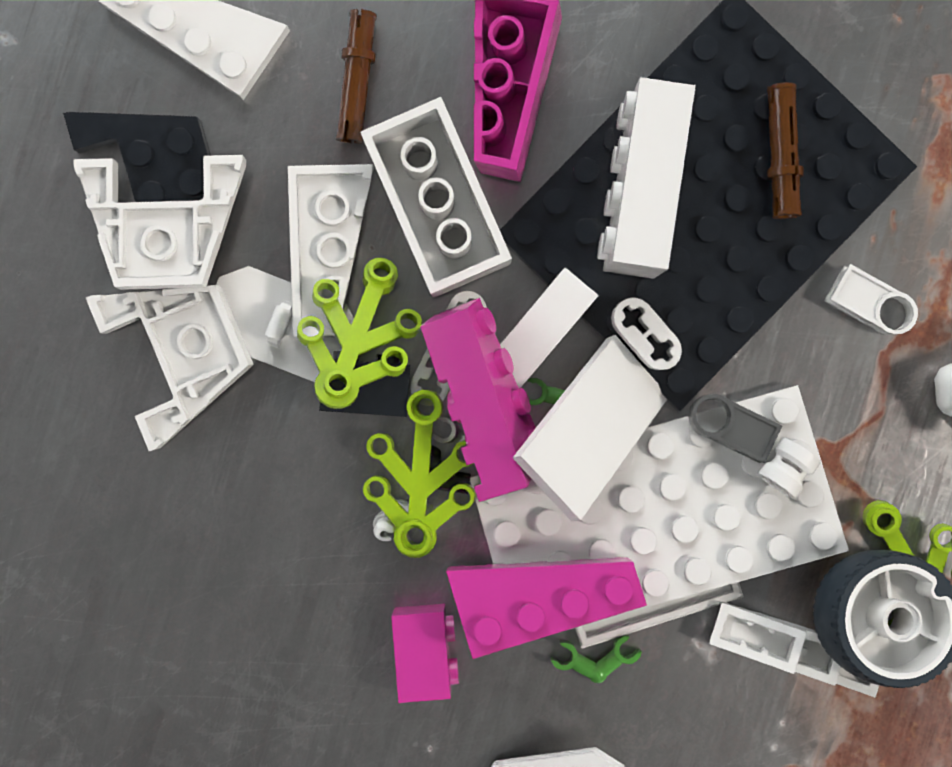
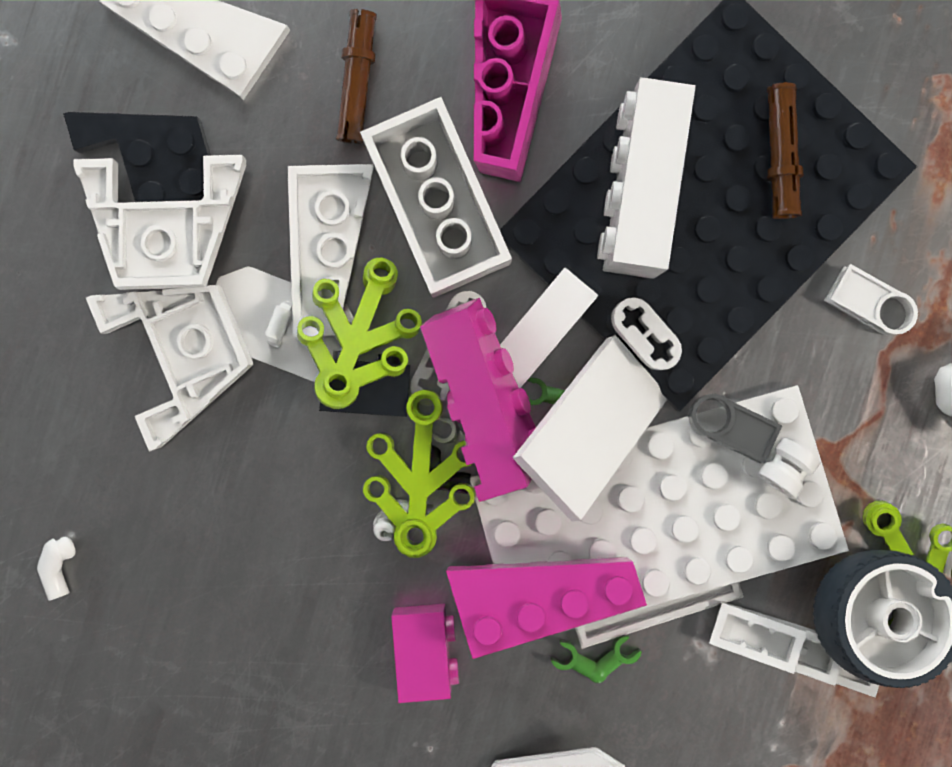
(50, 566): none -> white arm

